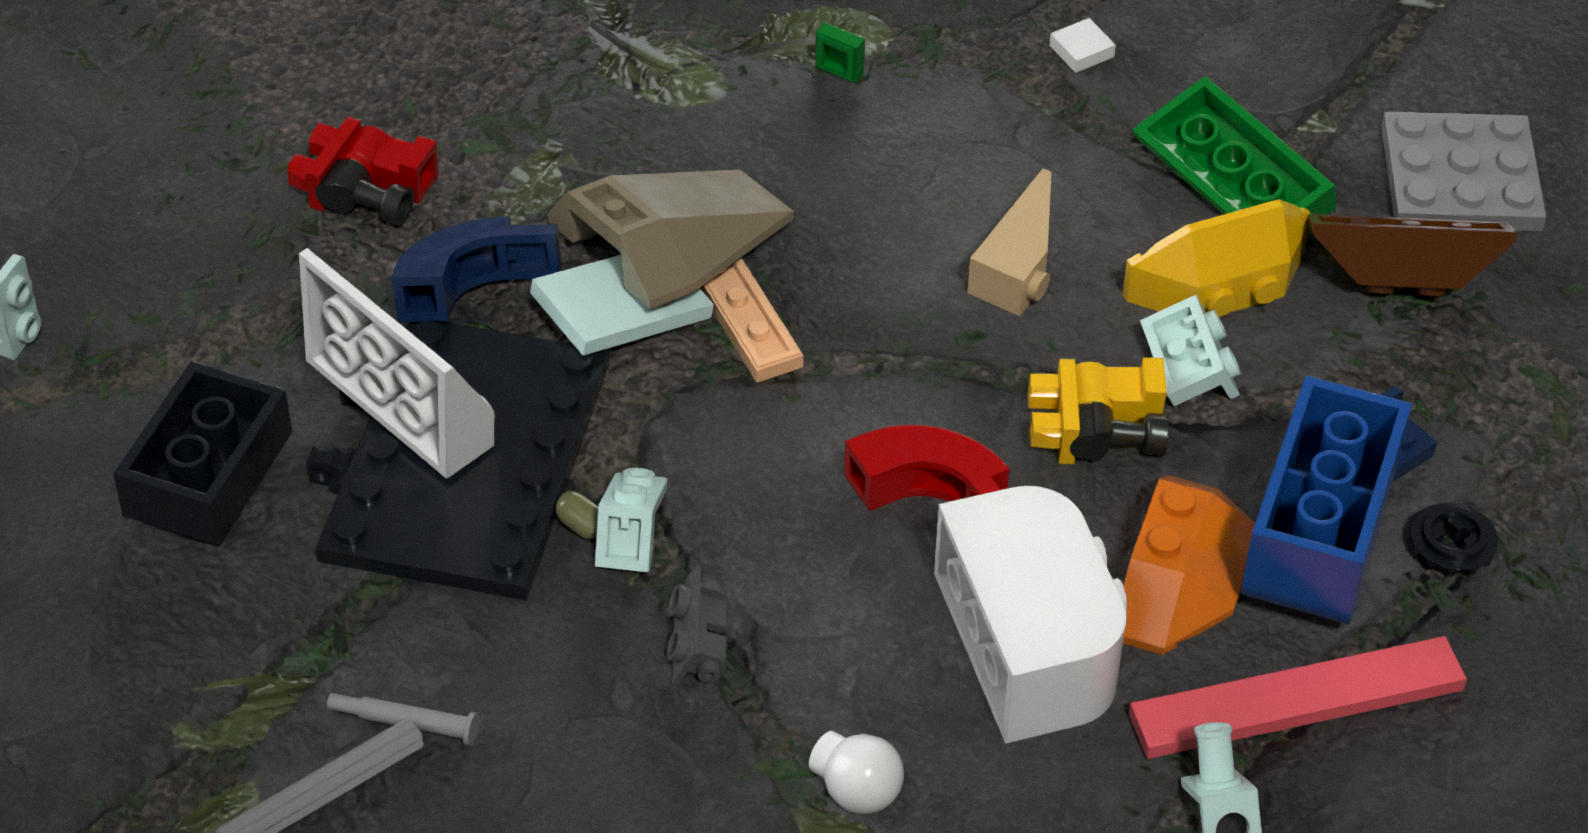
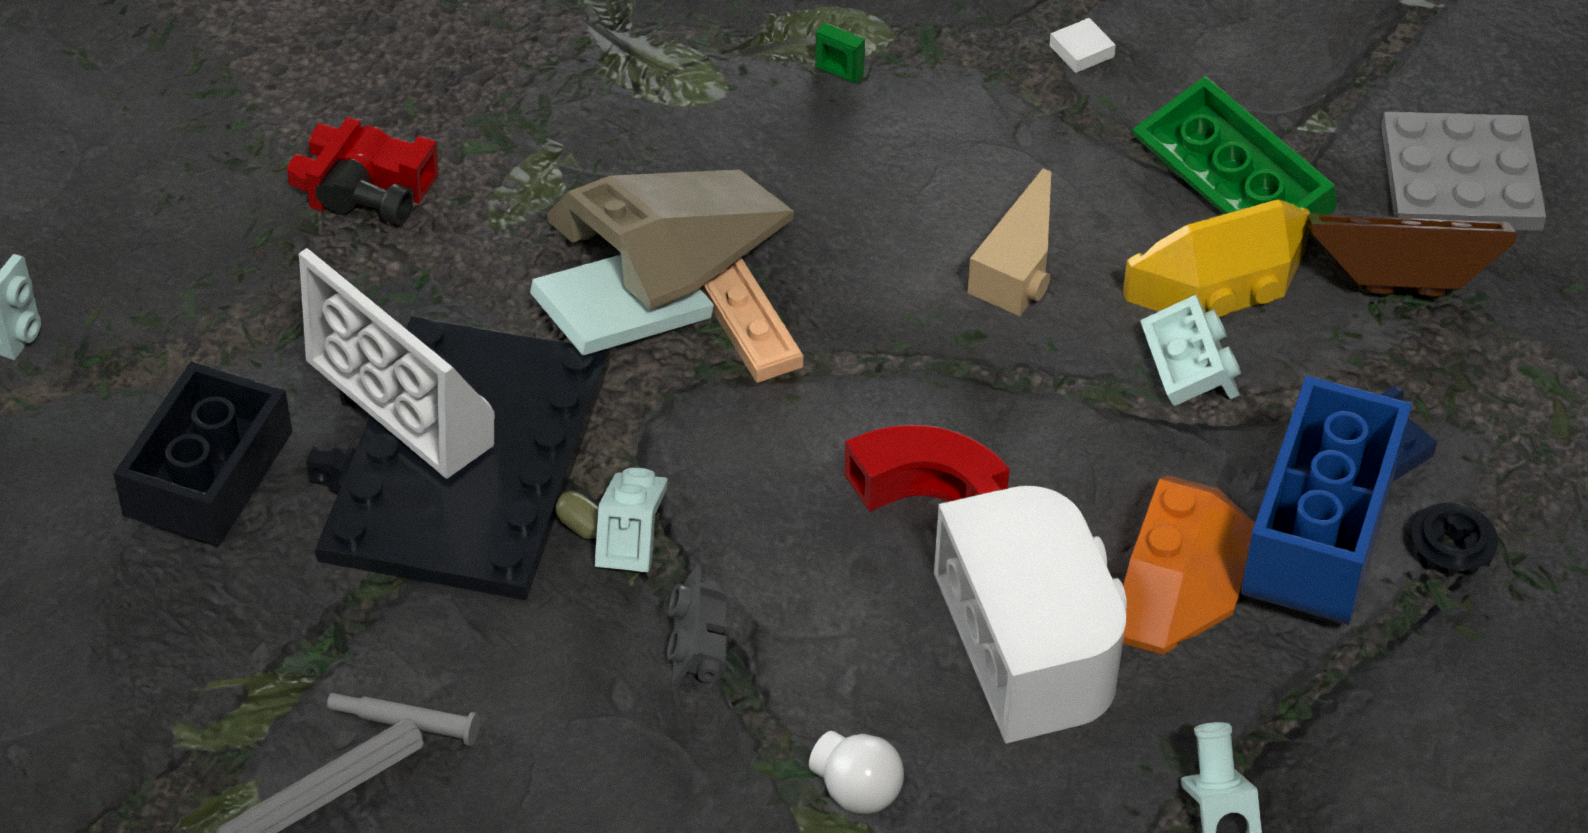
(469, 255): dark blue arch -> none
(1099, 409): yellow hips -> none
(1300, 695): coral tile -> none

